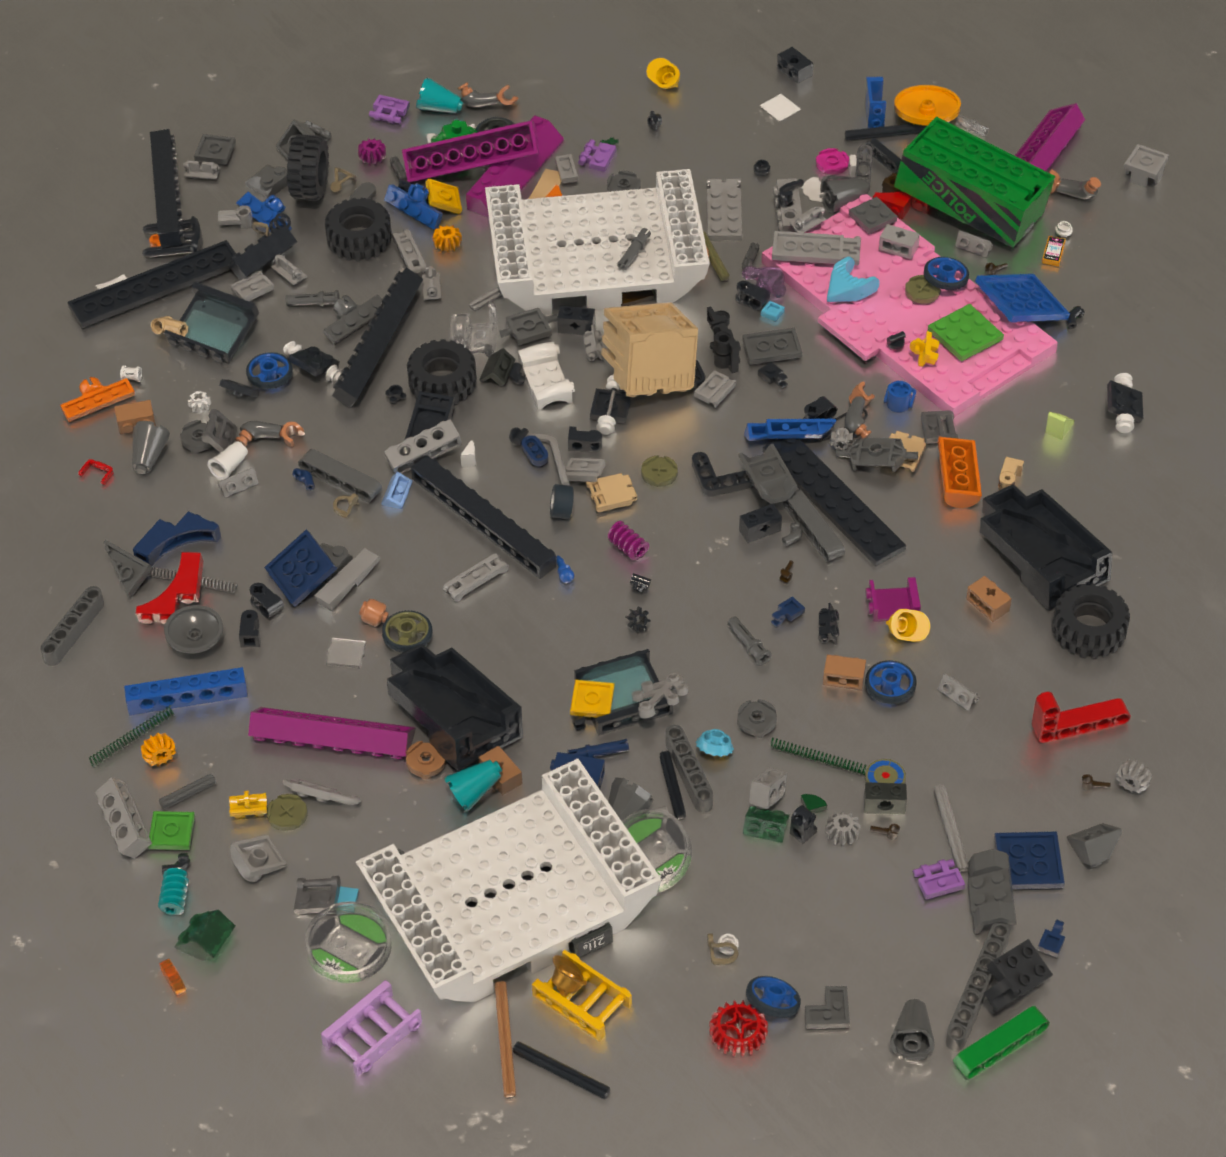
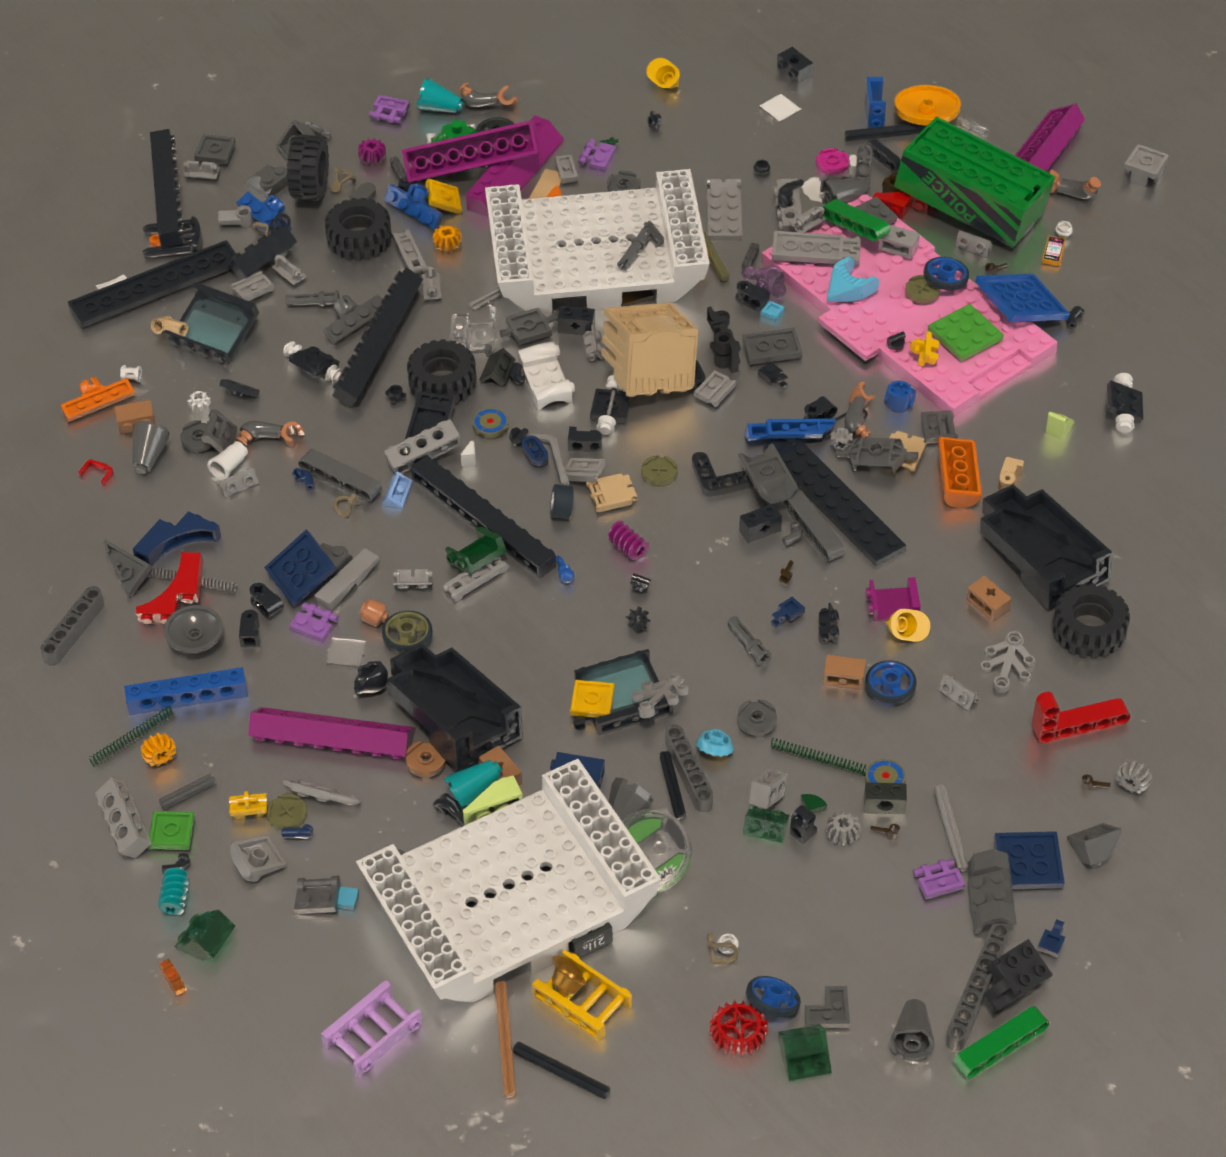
(269, 370): blue wheel -> none
(302, 833): none -> dark blue arm
(311, 627): none -> medium lavender plate
(348, 942): clear brick -> none
(371, 678): none -> black hair
(405, 579): none -> light grey hinge
(449, 804): none -> black piece
(479, 553): none -> dark green panel
(490, 422): none -> olive tile
(495, 797): none -> yellowish green slope
(601, 749): dark blue pin -> none
(655, 234): none -> dark grey axle
(805, 1052): none -> clear green slope
(855, 220): none -> green beam
(1002, 682): none -> light grey plant

